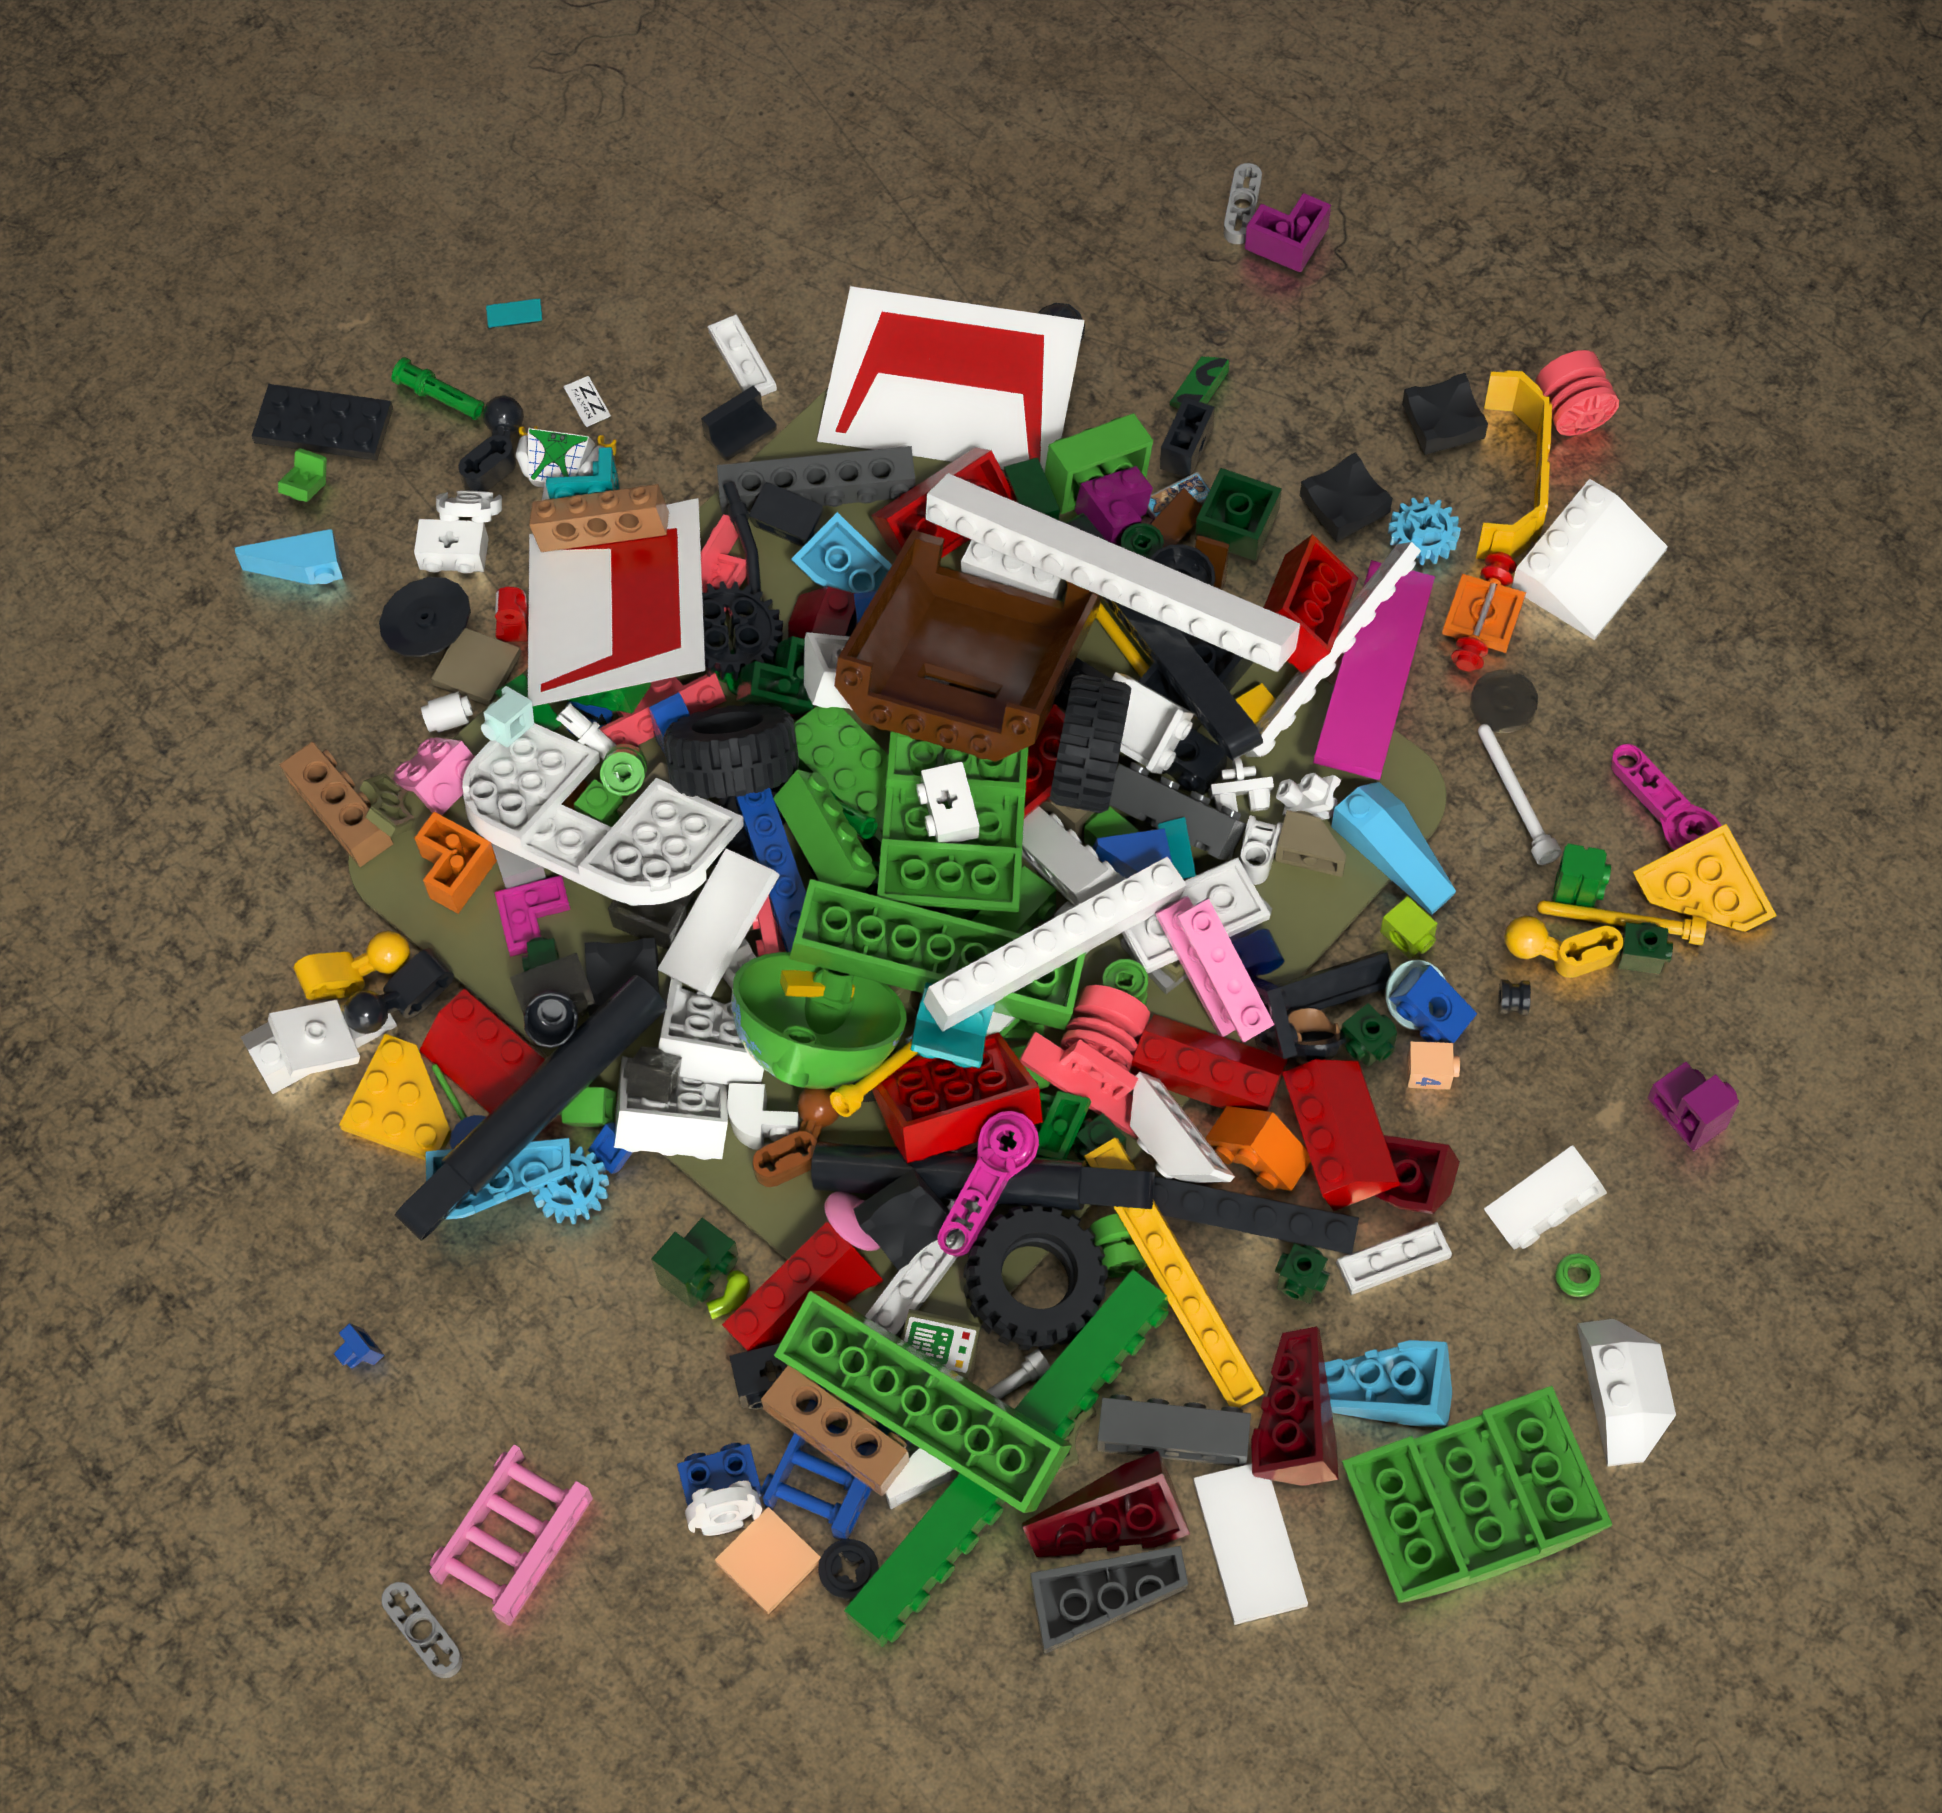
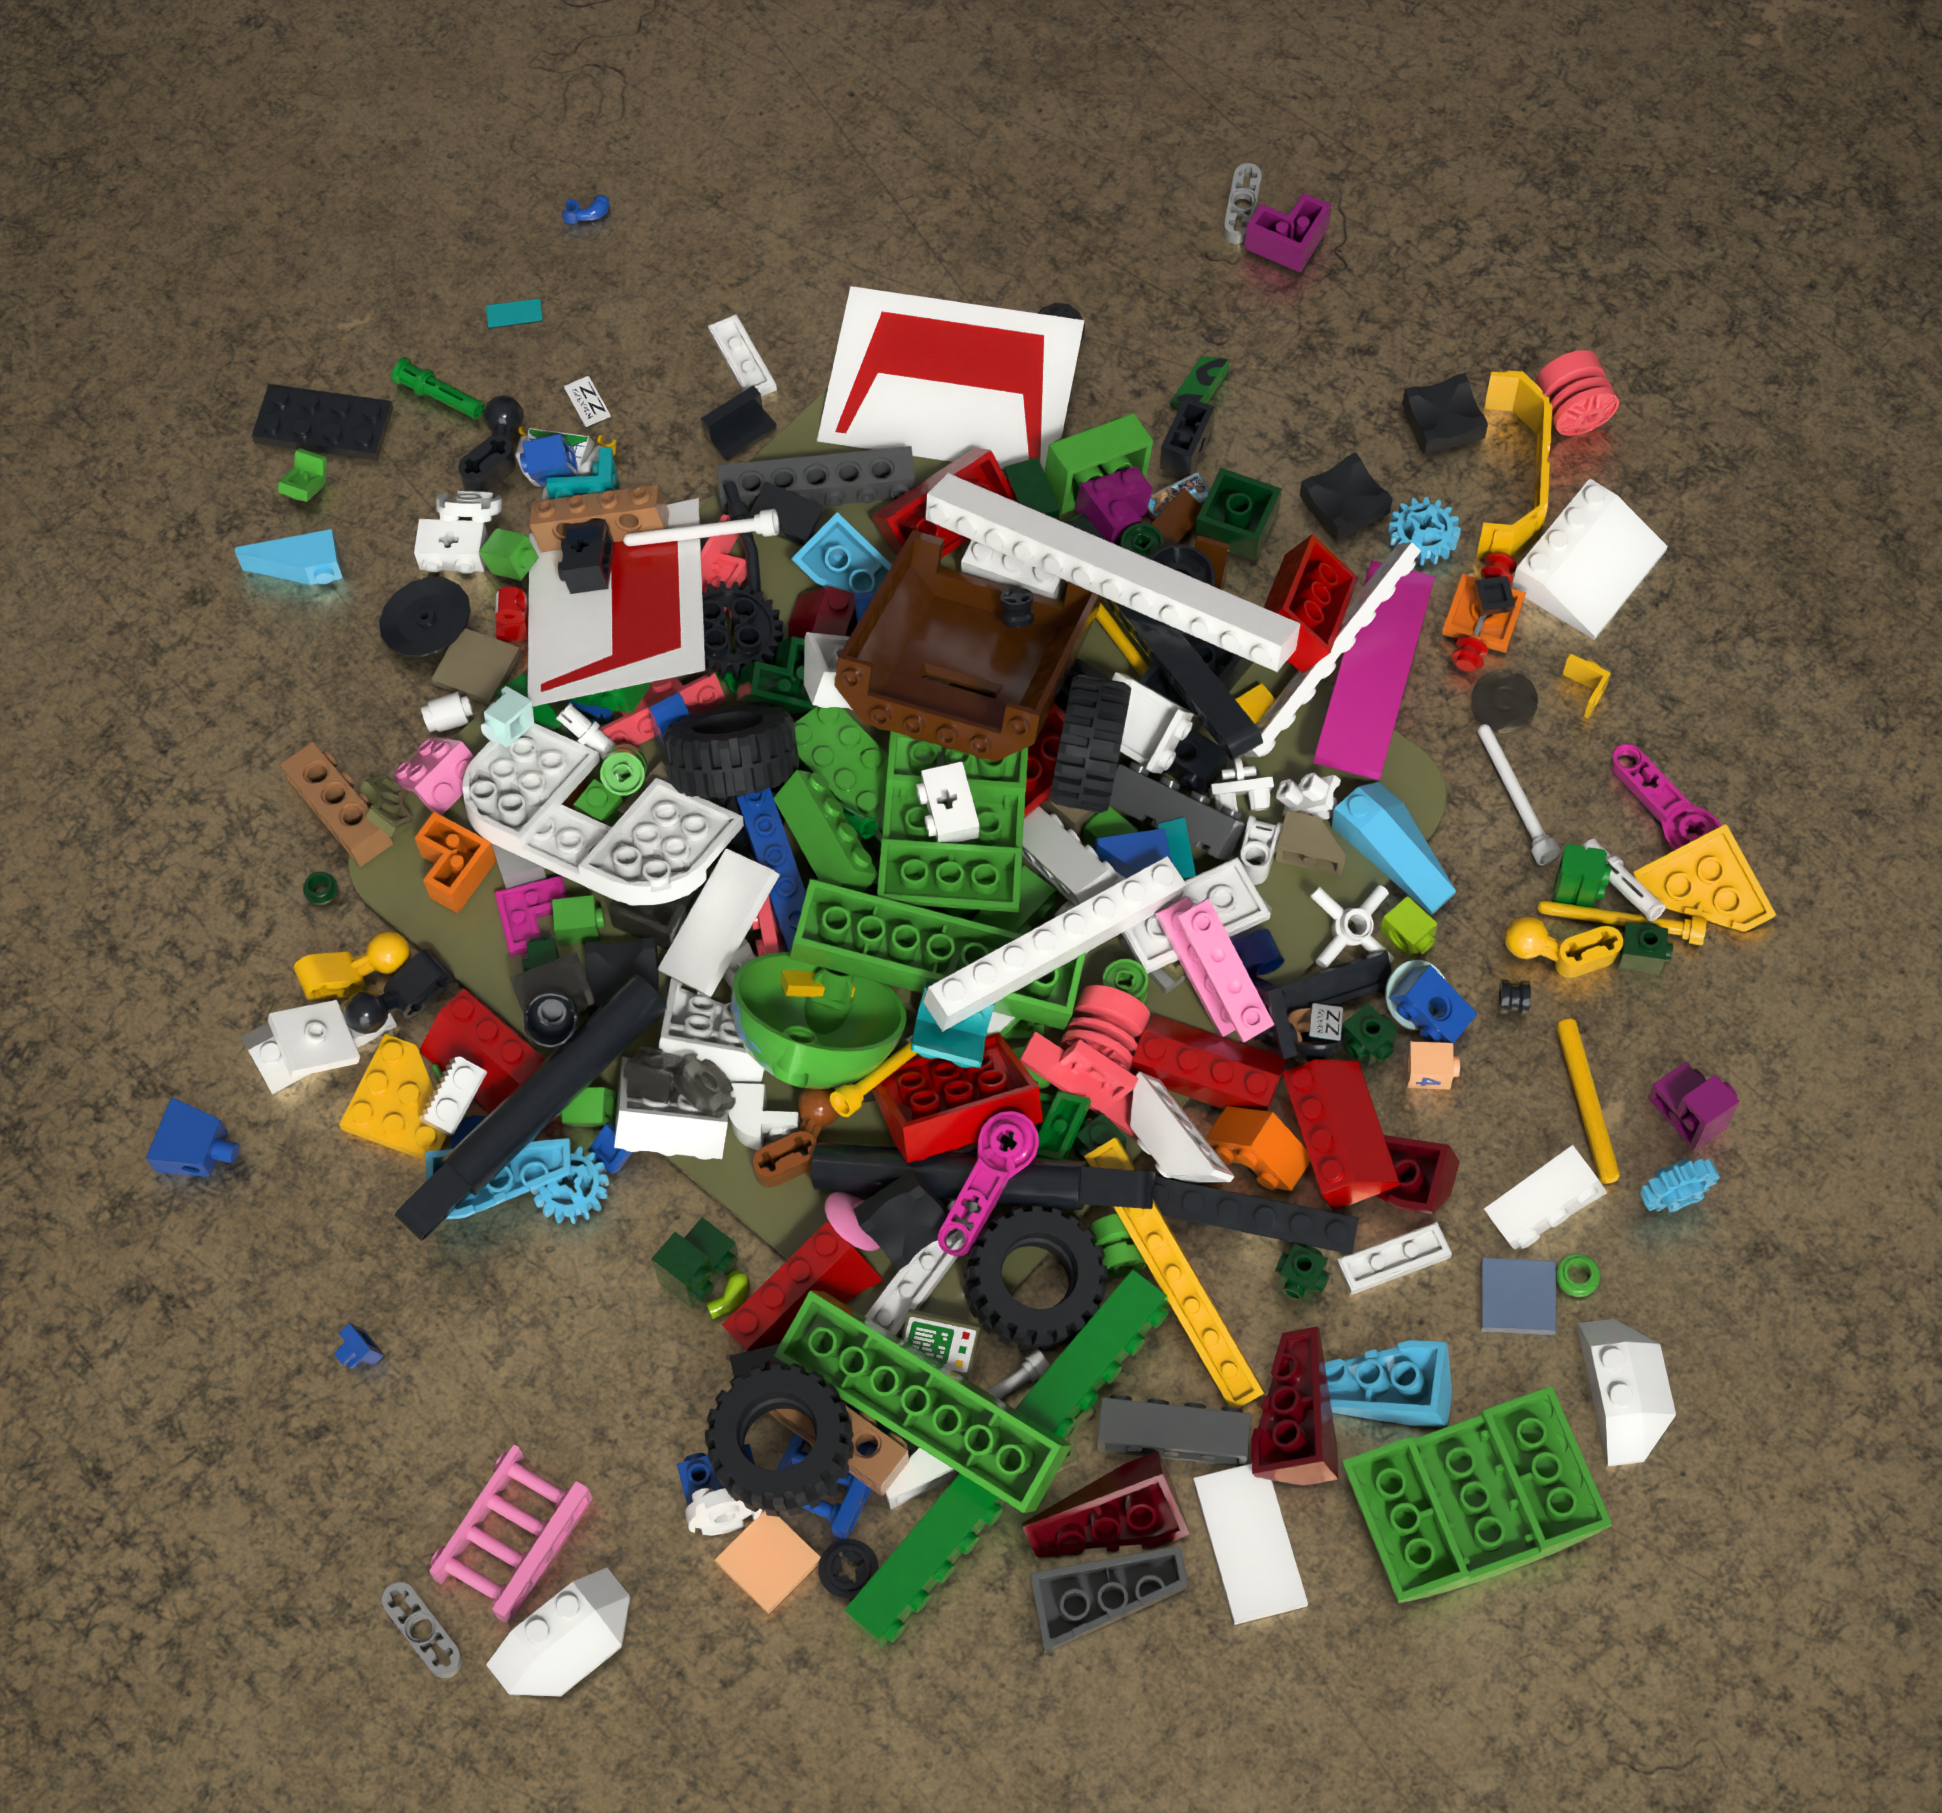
(190, 1142): none -> blue torso
(318, 880): none -> dark green plate
(452, 1095): none -> white brick
(508, 554): none -> bright green brick
(549, 458): none -> blue brick
(564, 1638): none -> white wedge
(577, 920): none -> bright green brick
(586, 556): none -> black brick
(593, 212): none -> blue arm
(704, 1085): none -> clear smoke tile
(763, 523): none -> white piece
(766, 1392): none -> black tyre
(1017, 607): none -> black wheel
(1326, 1022): none -> white sticker
(1339, 928): none -> white bar
(1494, 595): none -> black plate
(1518, 1296): none -> sand blue tile
(1588, 1101): none -> yellow axle
(1589, 675): none -> yellow bracket
(1621, 878): none -> white pin
(1679, 1184): none -> medium azure gear

